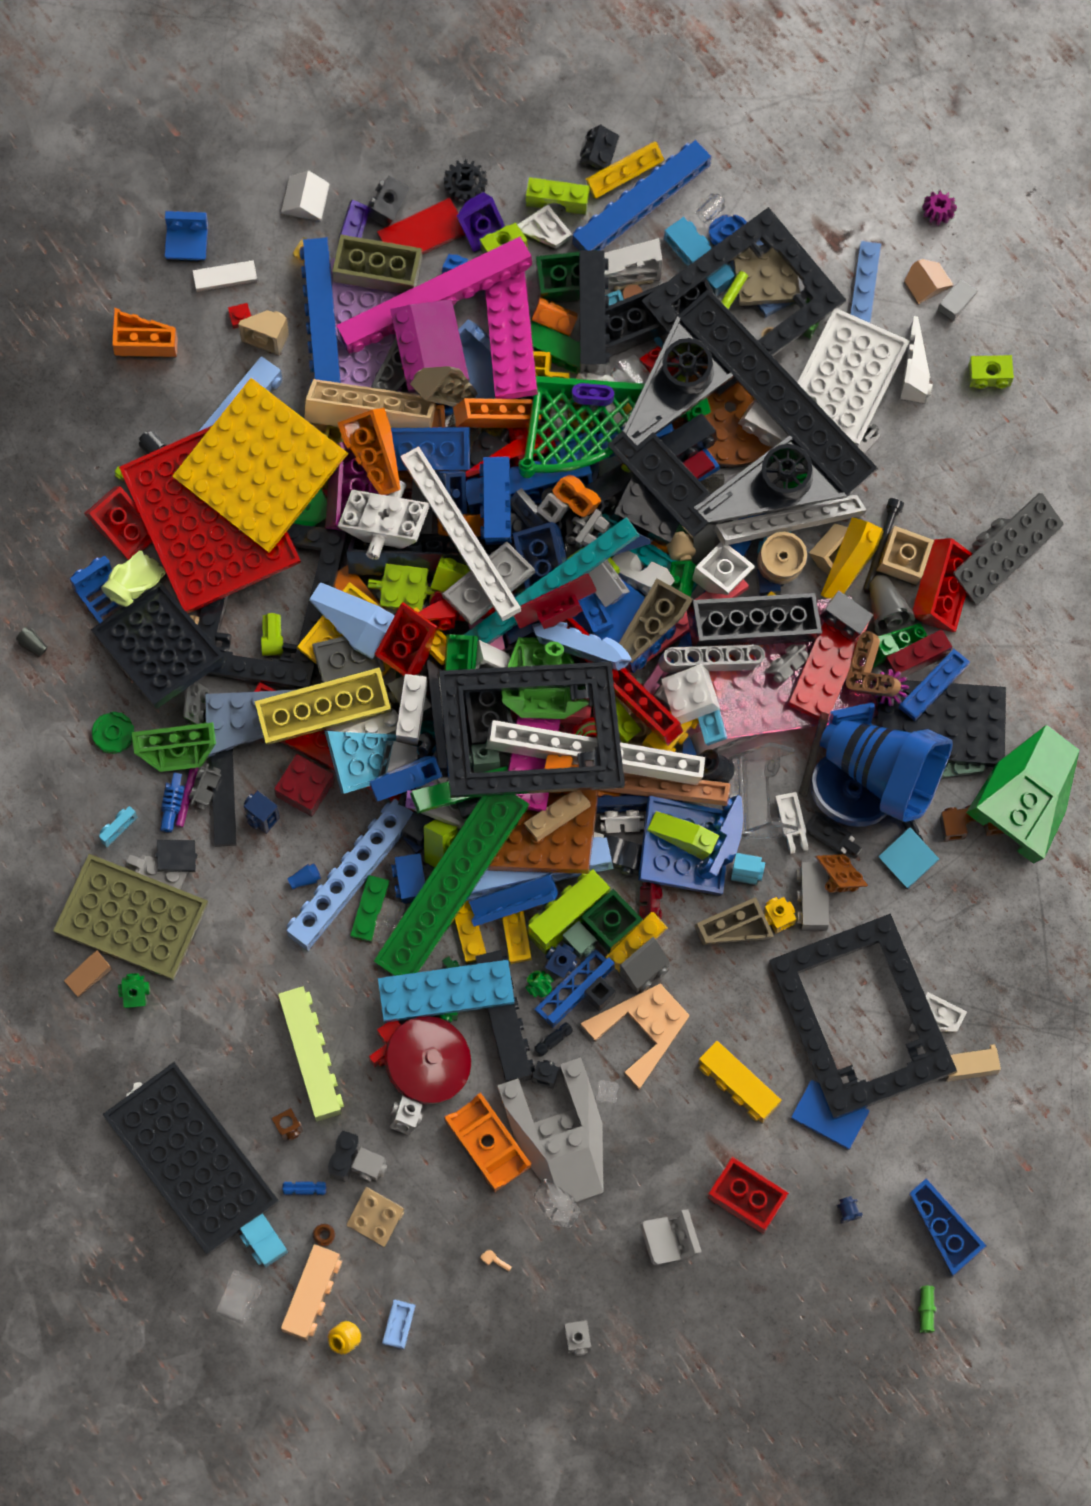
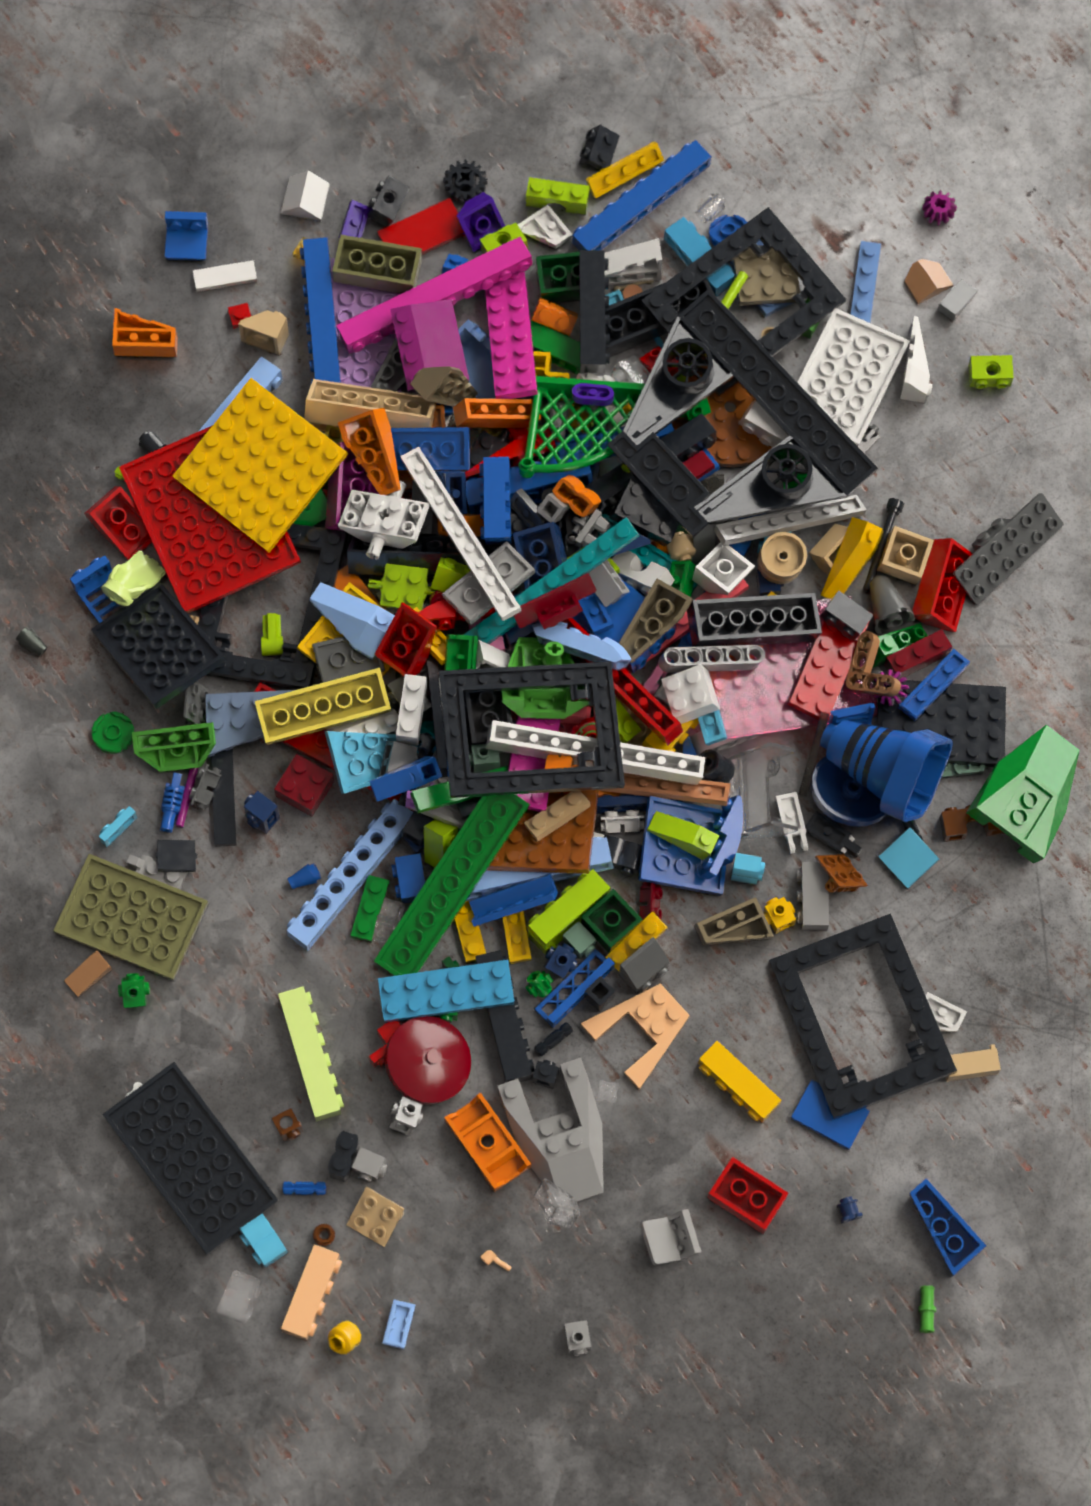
(793, 656): light grey hinge -> none

